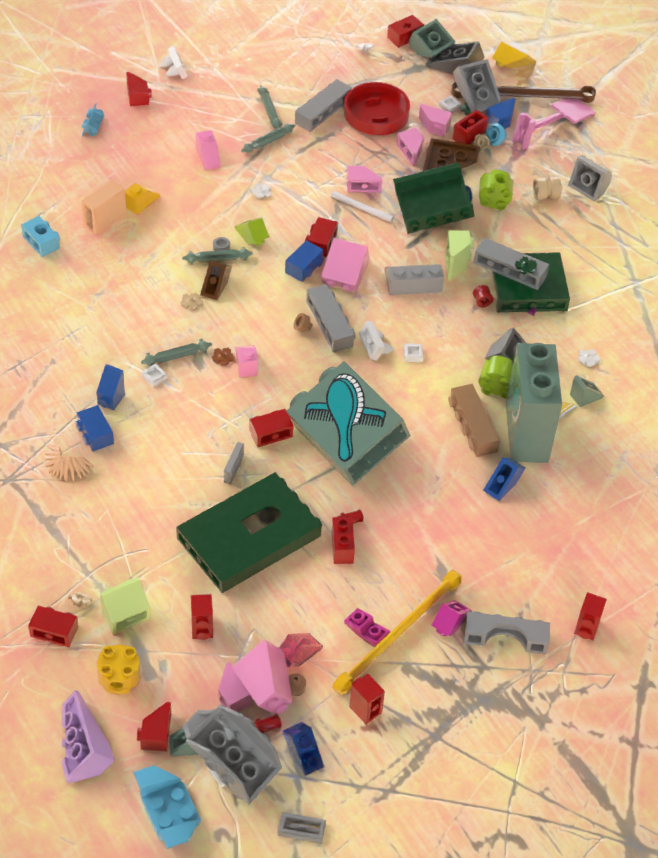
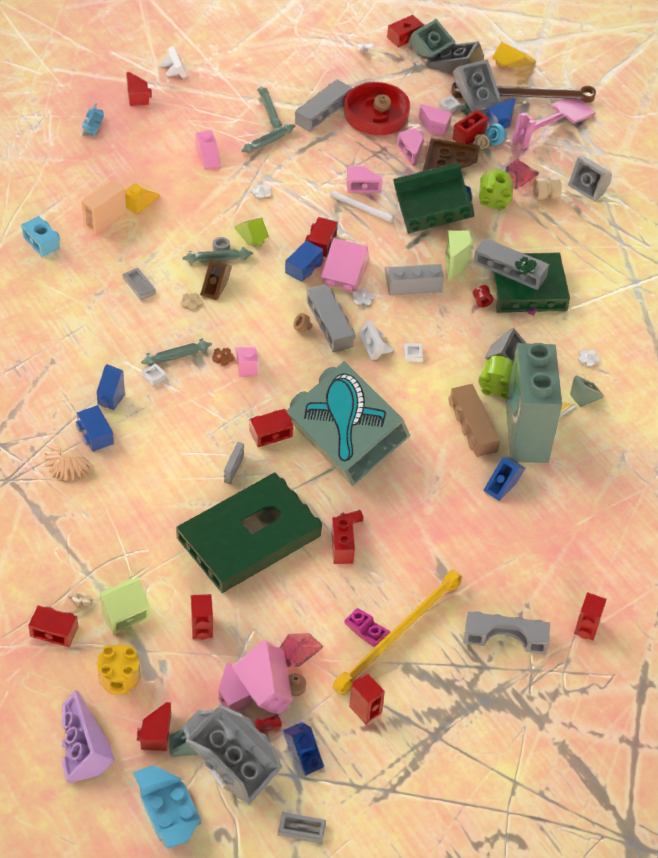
(139, 284): none -> light grey tile
(363, 297): none -> white plant
(382, 103): none -> medium nougat tile
(450, 618): dark pink slope -> none
(521, 173): none -> clear pink slope

